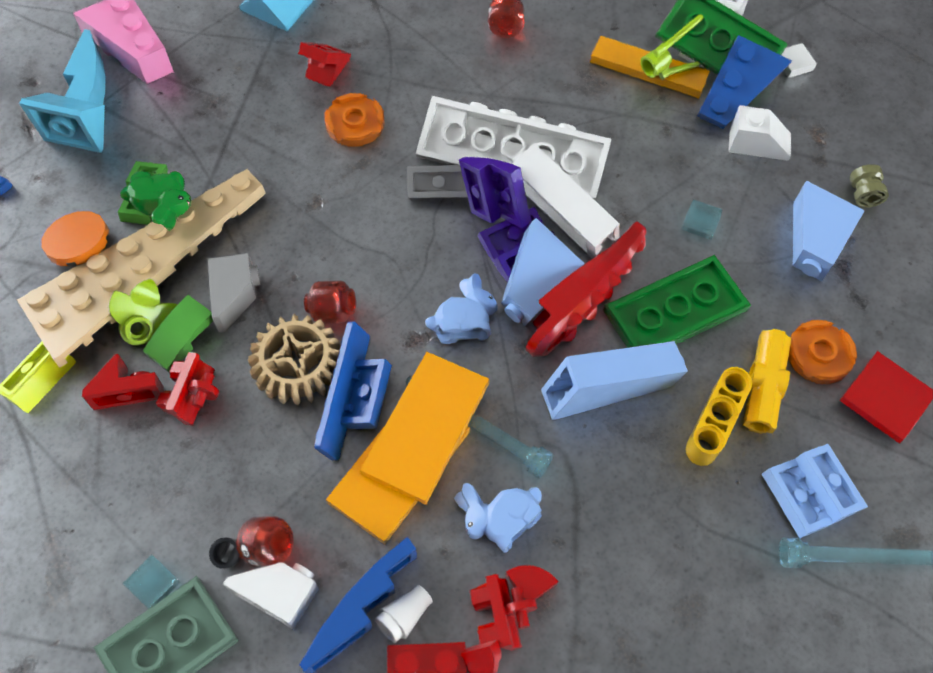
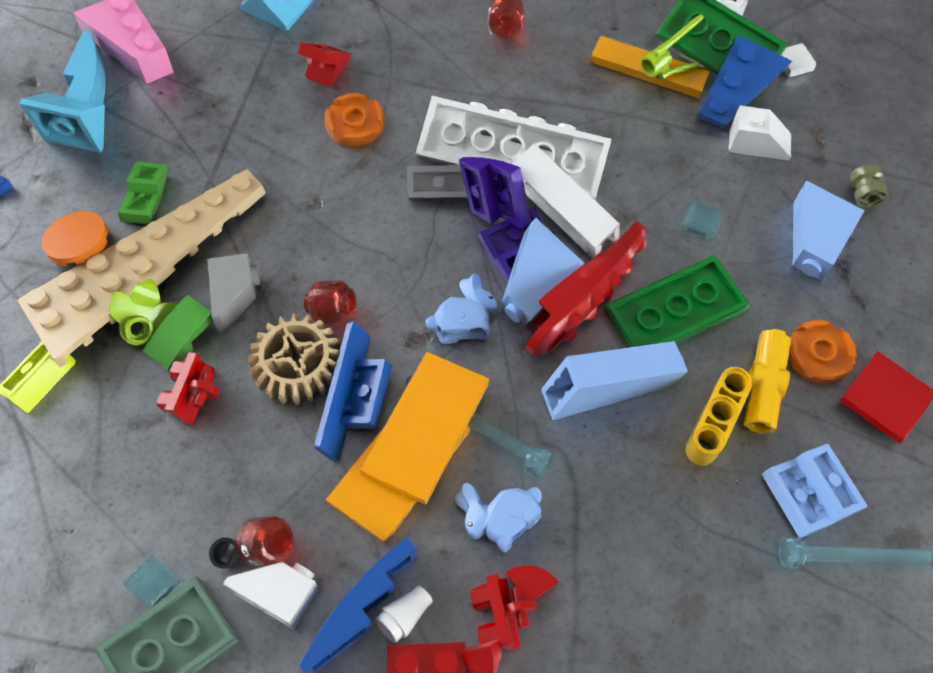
(115, 388): red slope -> none
(158, 196): green animal -> none

